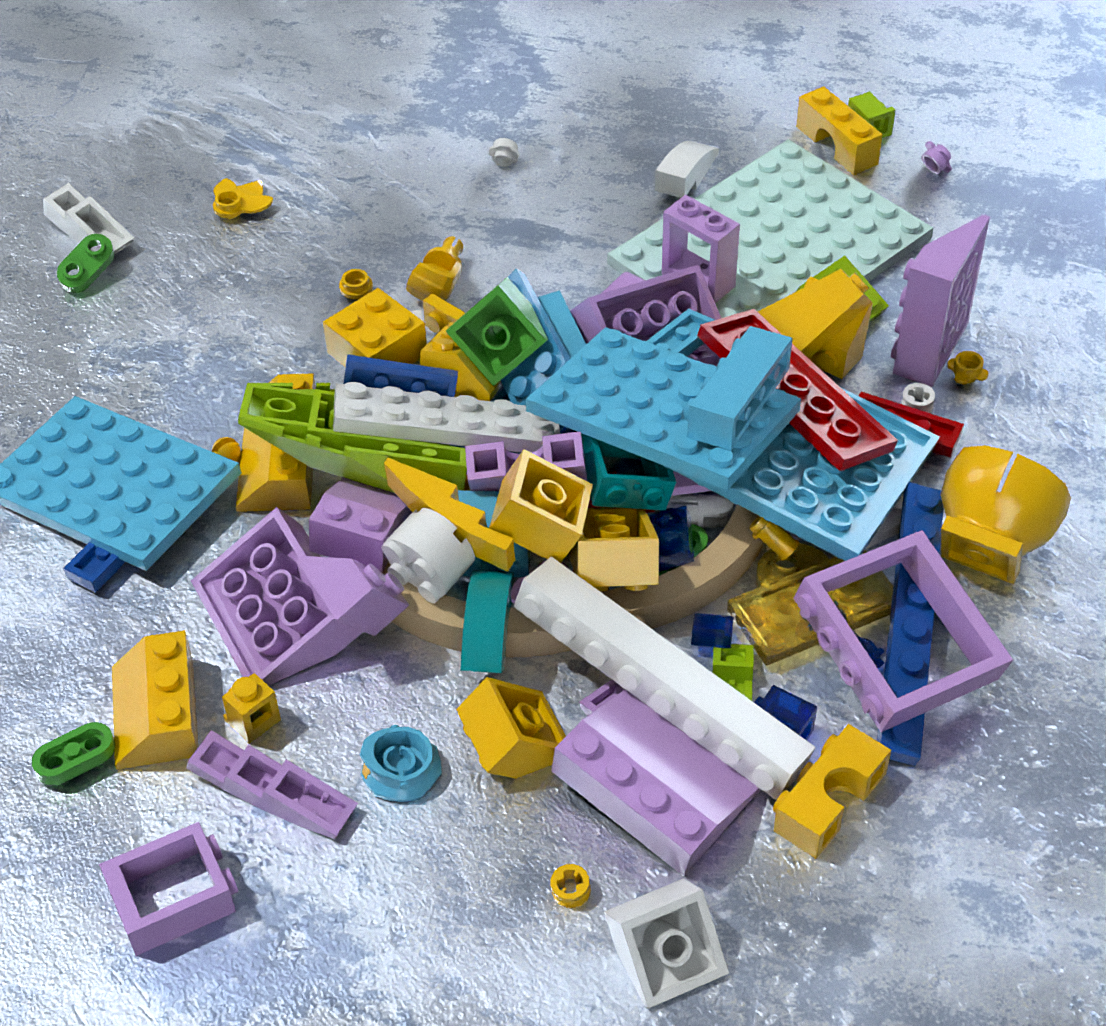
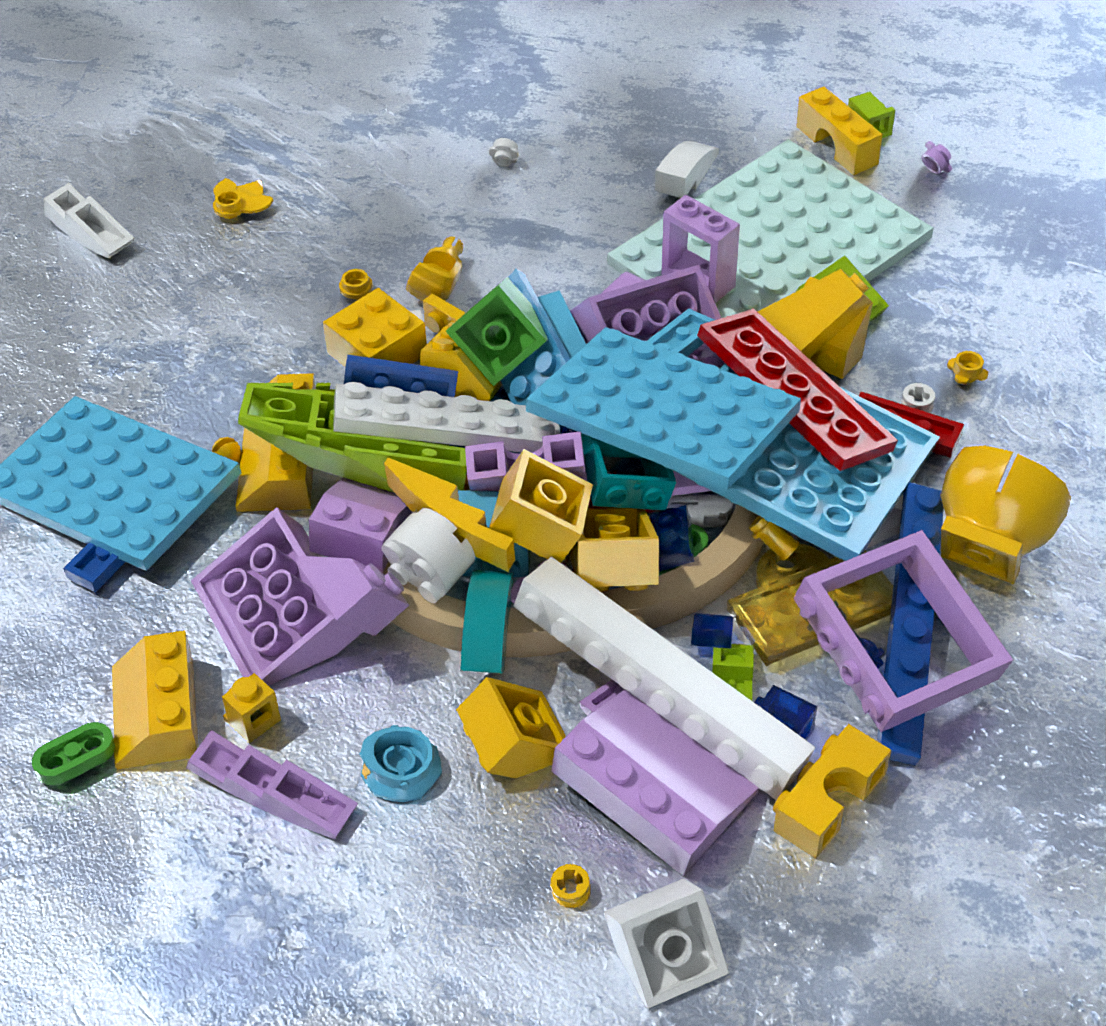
(88, 263): bright green plate -> none
(183, 915): lavender window -> none
(738, 388): medium azure brick -> none
(938, 301): lavender slope -> none

